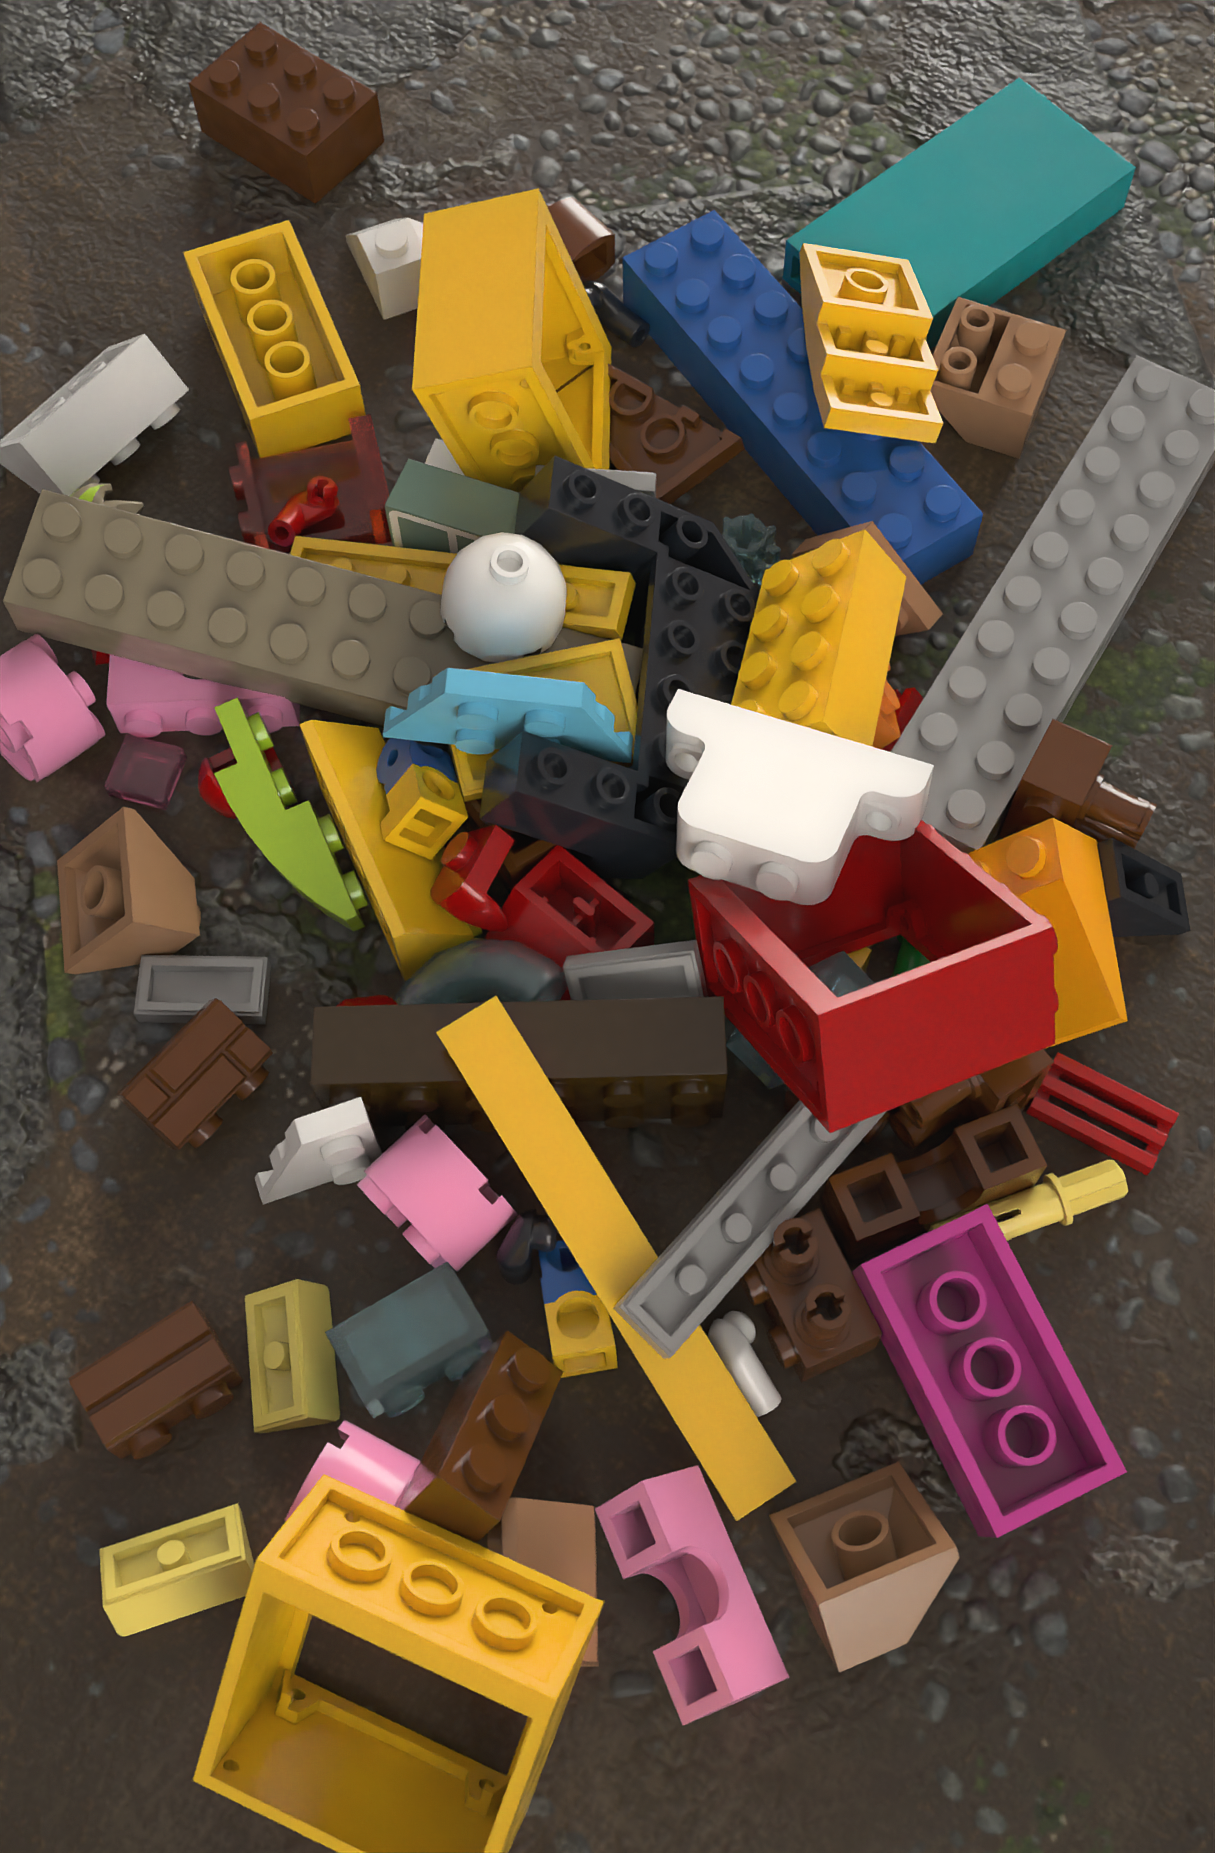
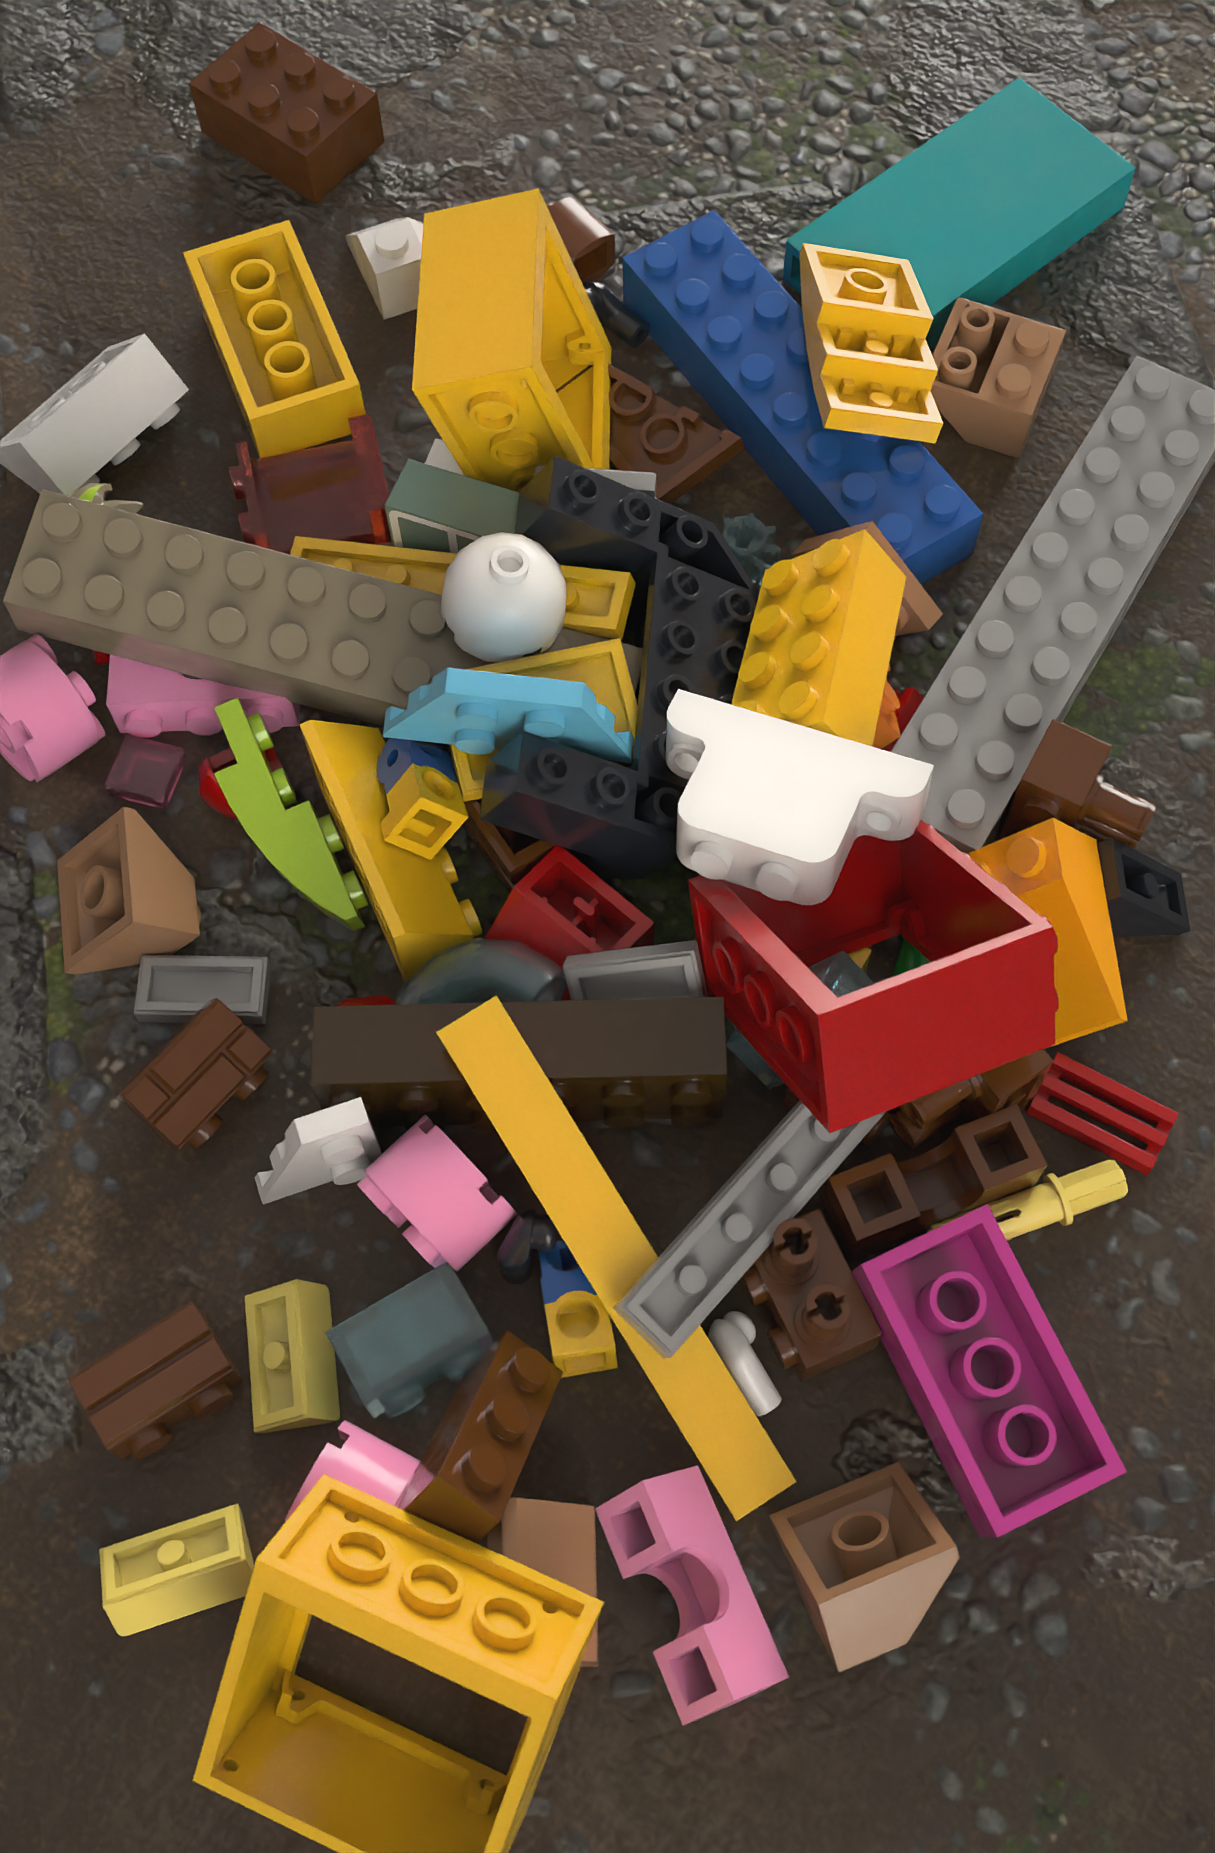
(304, 510): red arm -> none
(467, 874): red plate -> none

